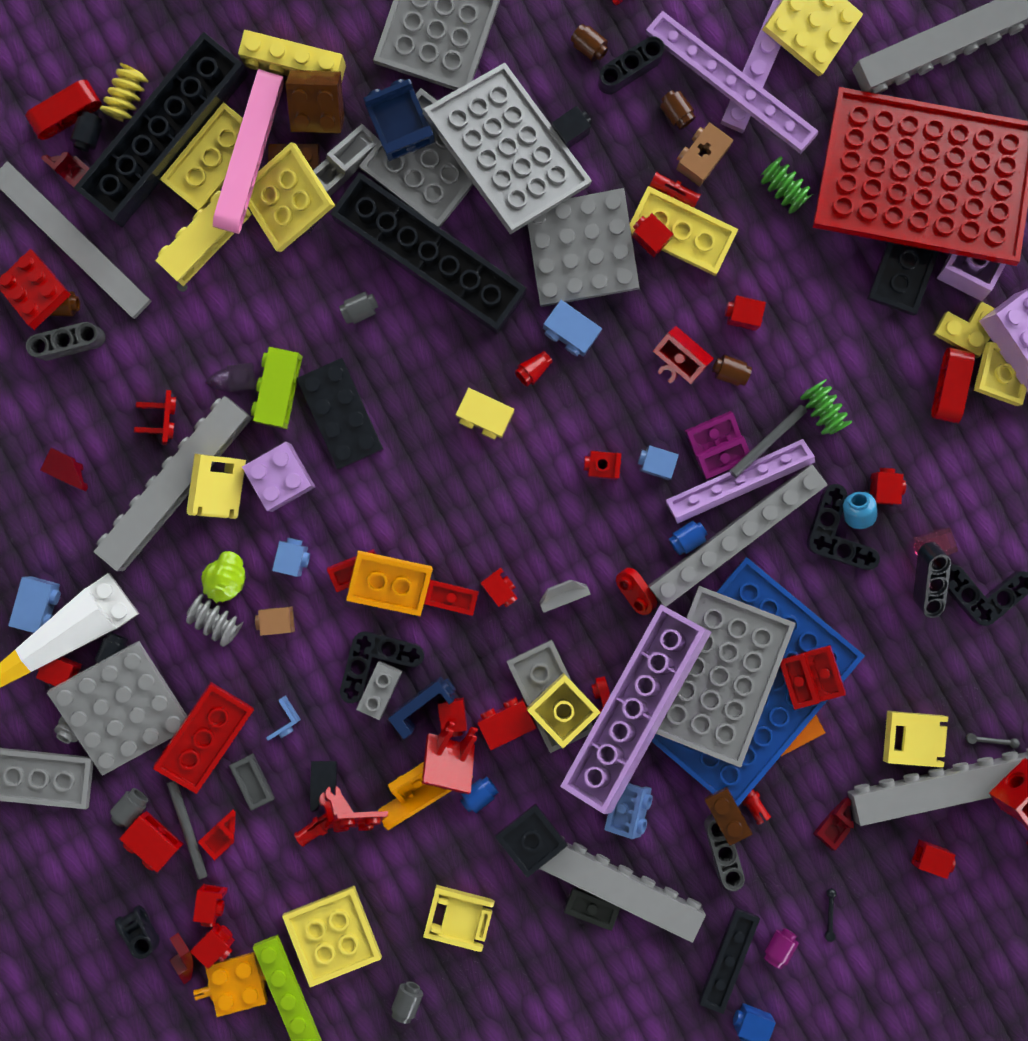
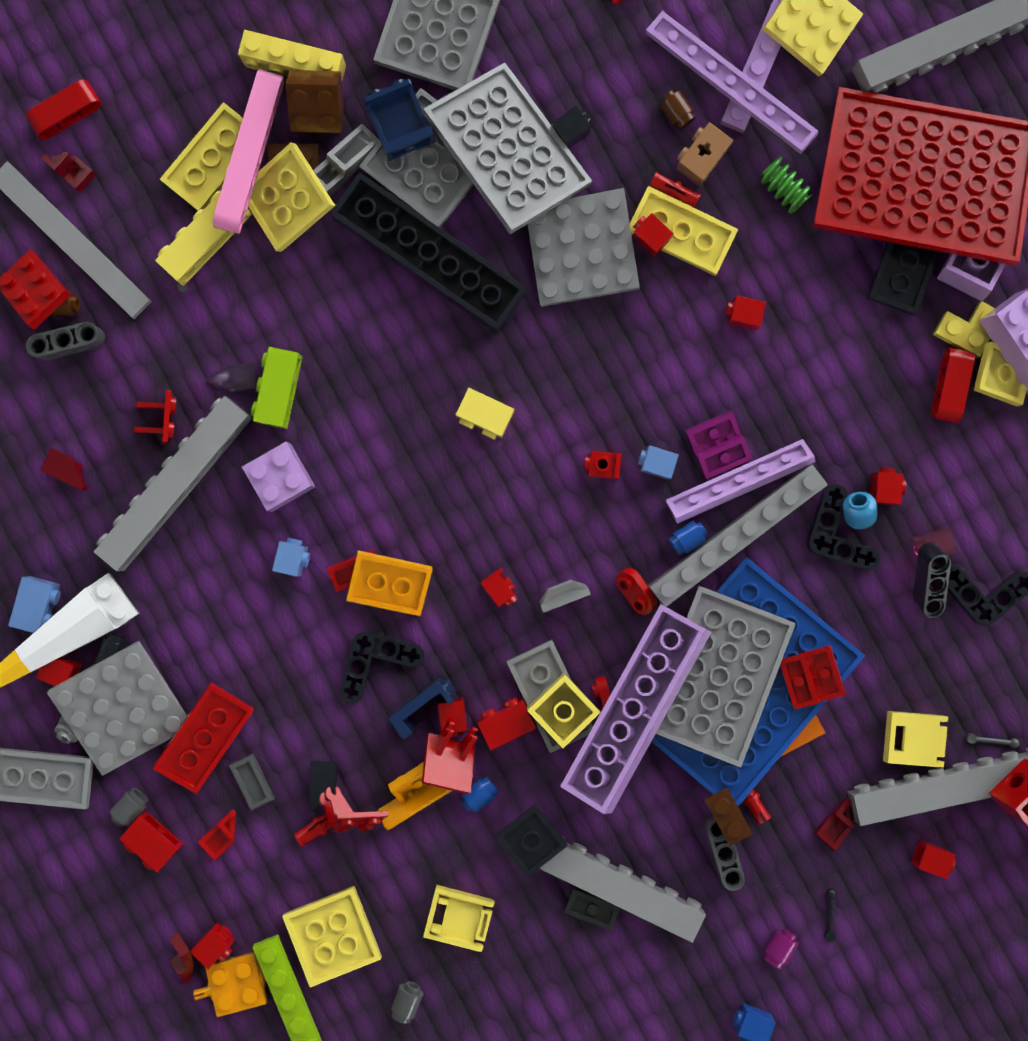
(86, 131): black brick -> none
(124, 93): light yellow piece -> none
(136, 931): black piece -> none
(162, 129): black brick -> none
(187, 829): dark grey bar -> none
(209, 904): red brick -> none
(212, 621): light grey piece -> none
(215, 492): light yellow container -> none
(224, 577): lime hair -> none
(275, 621): medium nougat brick -> none
(293, 716): medium blue bracket -> none
(340, 413): black plate -> none
(358, 308): dark grey brick -> none
(379, 690): light grey brick -> none
(451, 597): red plate -> none
(531, 369): red cone -> none
(571, 329): medium blue brick -> none
(589, 42): reddish brown brick -> none
(630, 812): medium blue bracket -> none
(635, 55): black beam -> none
(682, 356): red brick -> none
(729, 960): black plate -> none
(731, 370): reddish brown brick -> none
(772, 437): dark grey bar -> none
(825, 408): bright green piece -> none

